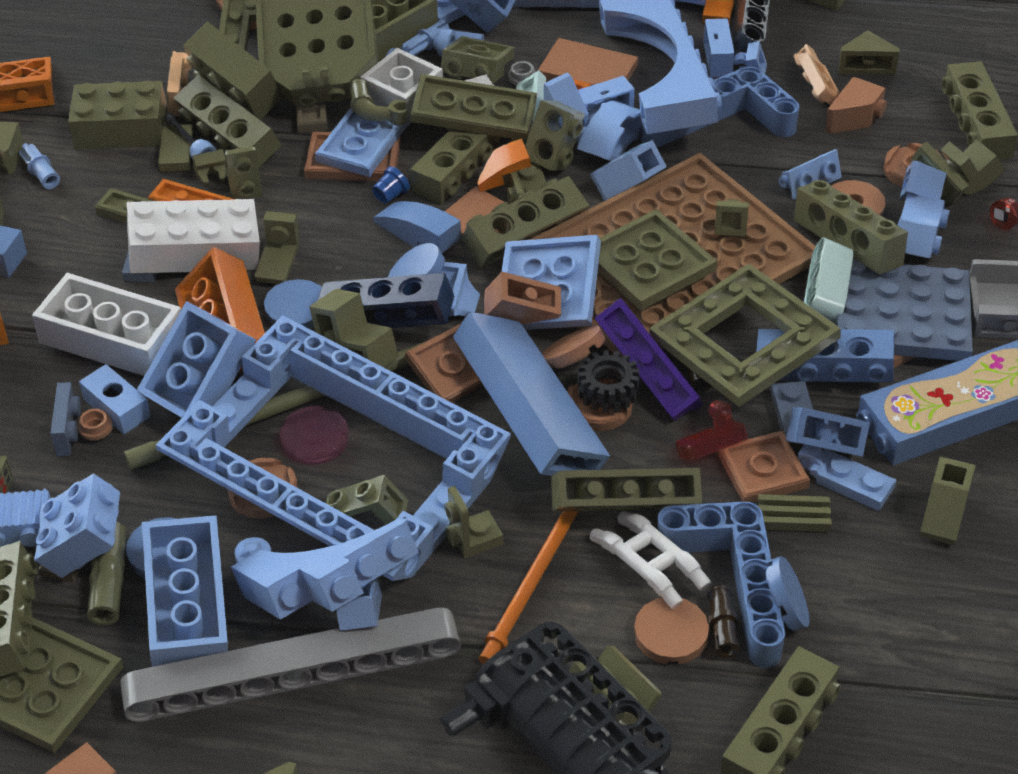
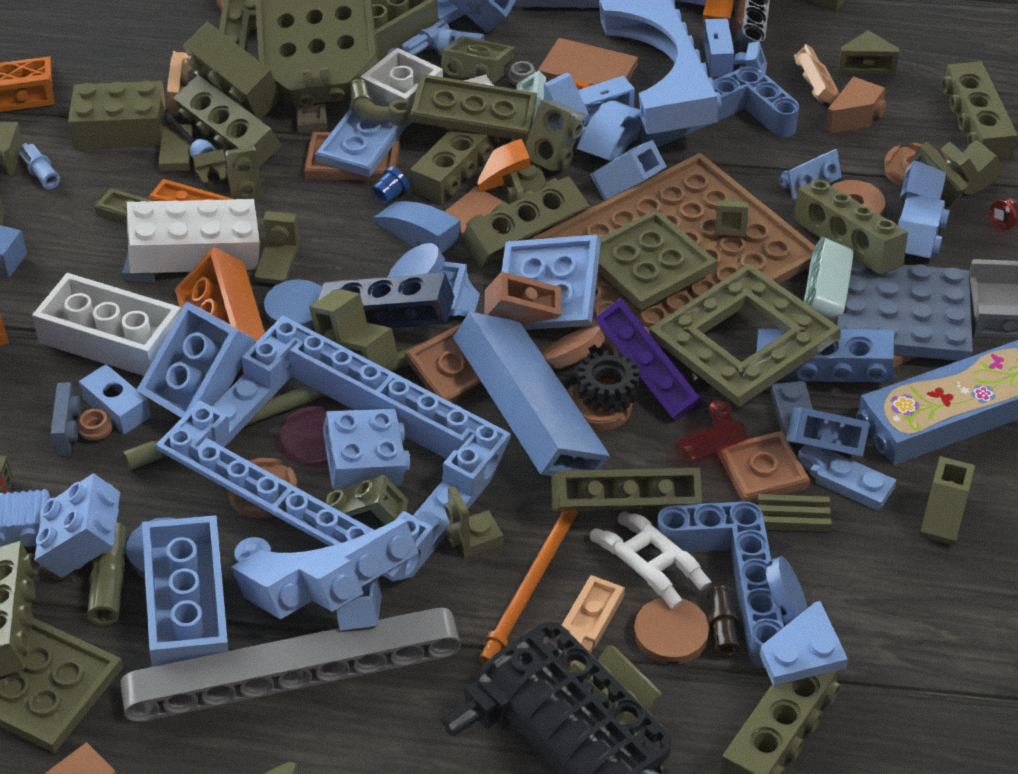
(365, 446): none -> light blue brick
(593, 611): none -> light nougat hinge
(803, 648): none -> light blue wing

